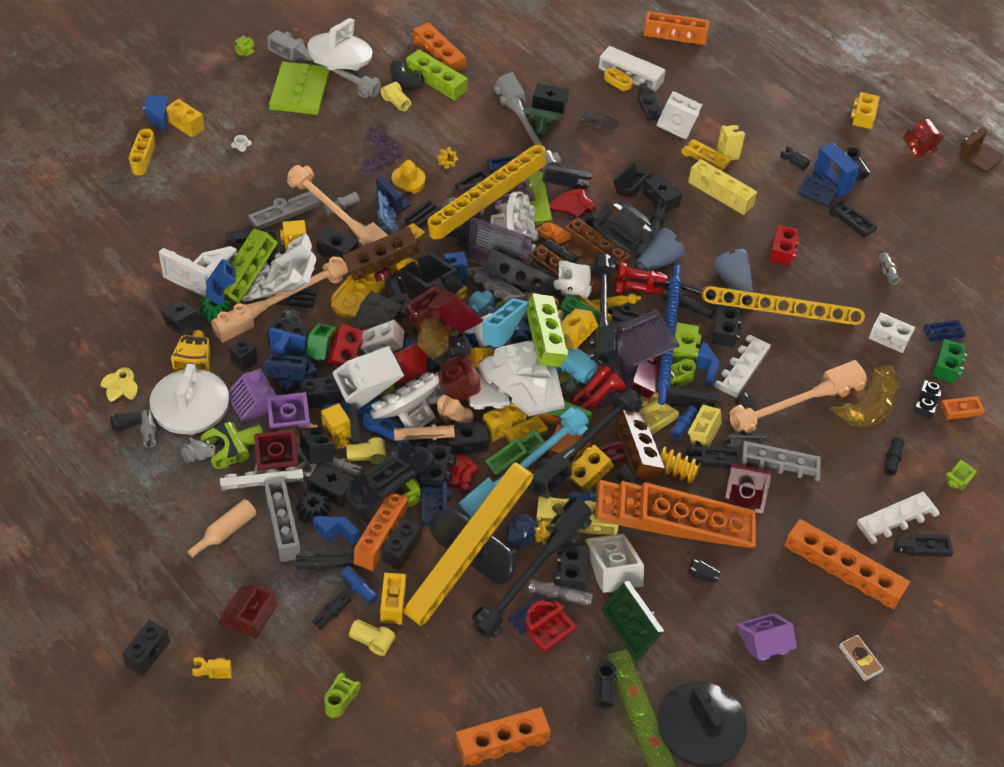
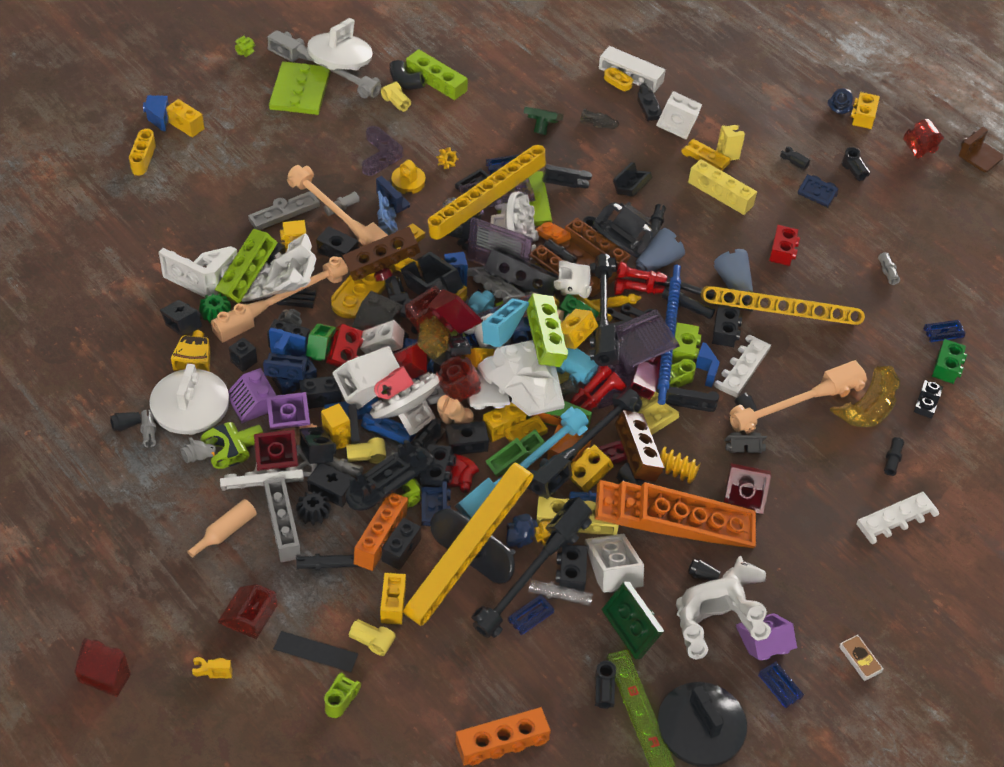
(102, 667): none -> clear red slope
(118, 386): light yellow plate -> none
(146, 647): black brick -> none
(221, 277): blue slope -> none
(236, 236): black hinge -> none
(241, 143): white plate -> none
(316, 651): none -> black sticker
(332, 526): blue slope -> none
(332, 610): black pin -> none
(359, 585): blue pin -> none
(396, 382): none -> coral piece
(420, 213): black tile -> none
(432, 432): light nougat pin -> none
(438, 47): orange brick -> none
(515, 98): light grey bar -> none
(548, 624): red slope -> none
(550, 98): black brick -> none
(573, 203): red arm -> none
(662, 192): black brick -> none
(676, 28): orange brick -> none
(683, 422): blue pin -> none
(705, 425): light yellow hinge -> none
(714, 456): black hinge -> none
(719, 598): none -> white animal
(780, 459): light grey hinge -> none
(786, 698): none -> clear blue tile
(841, 101): none -> dark blue head
(849, 168): blue window -> none
(853, 218): black plate -> none
(857, 564): orange brick -> none
(891, 332): white brick -> none
(924, 545): black hinge -> none
(960, 475): lime bracket -> none
(962, 407): orange plate -> none

